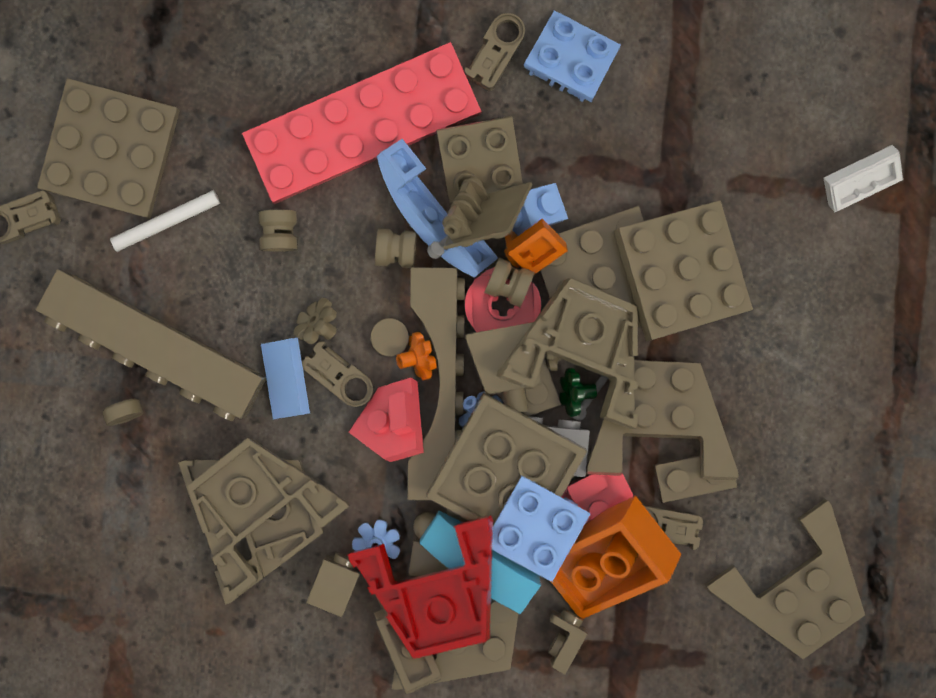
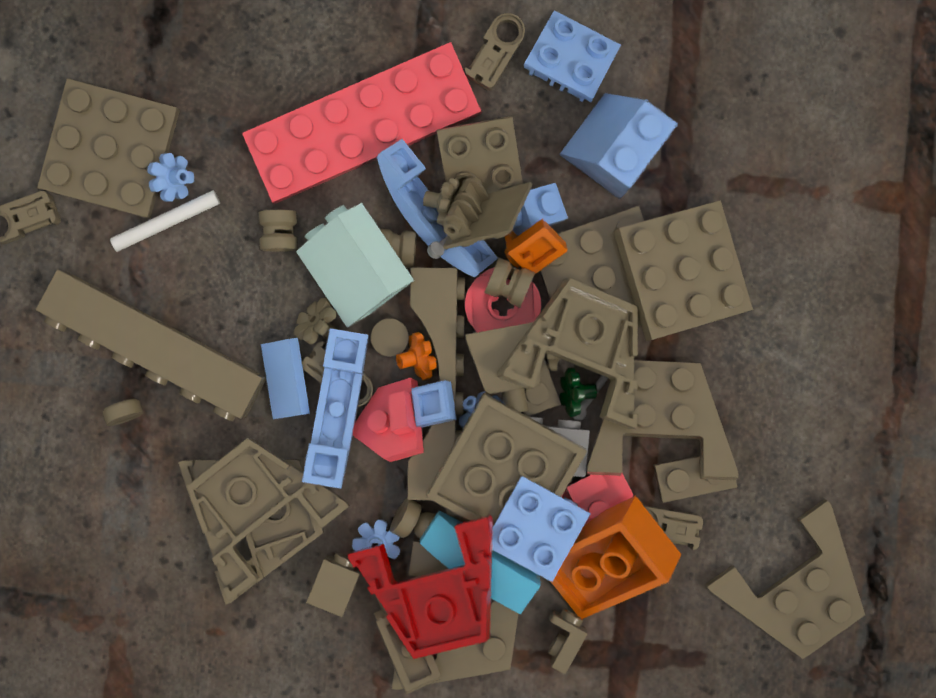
(170, 177): none -> light blue plant
(336, 408): none -> light blue slope
(353, 263): none -> light aqua brick
(405, 518): none -> dark tan tile
(433, 404): none -> light blue tile
(442, 200): none -> dark tan plant
(618, 141): none -> light blue slope
(863, 178): white plate -> none

